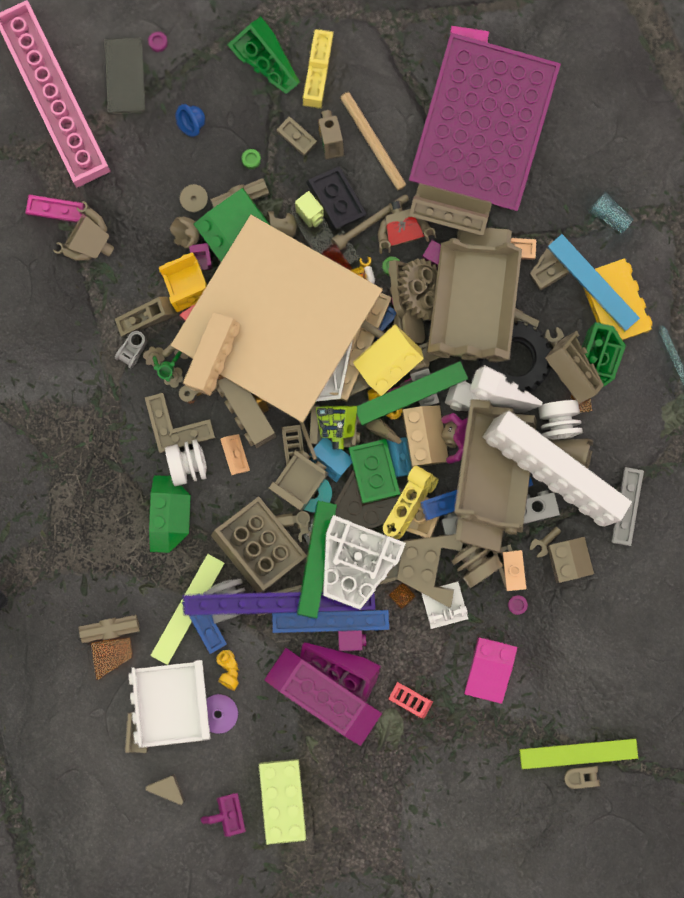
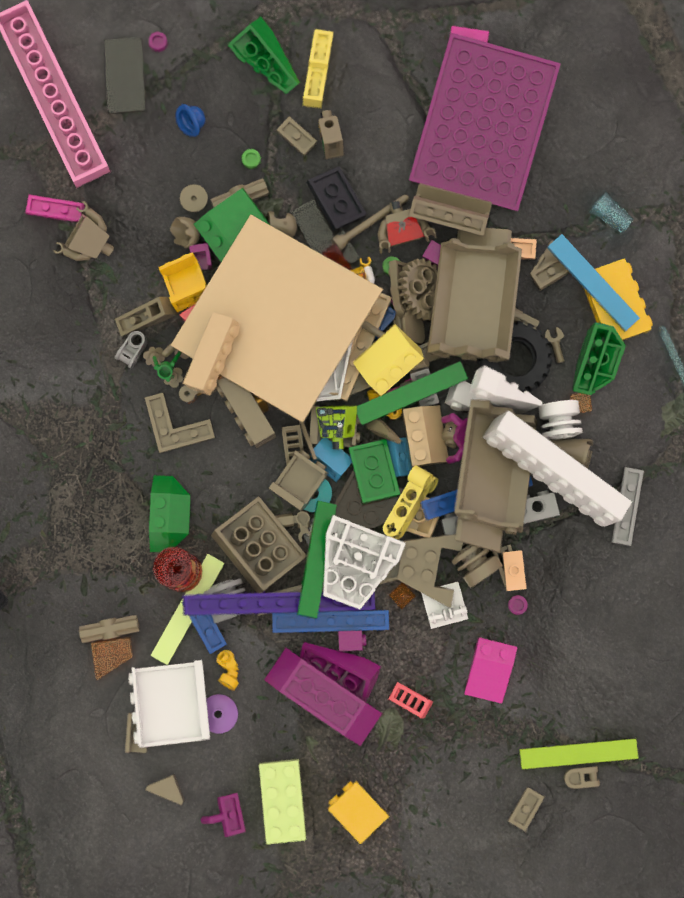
(168, 566): none -> clear red wheel
(185, 462): white wheel -> none
(235, 454): light nougat plate -> none
(309, 210): yellowish green brick -> none
(357, 811): none -> yellow panel
(373, 141): tan axle -> none
(526, 808): none -> dark tan plate
(544, 542): dark tan bar -> none
(570, 560): dark tan slope -> none
(574, 369): dark tan wedge -> none

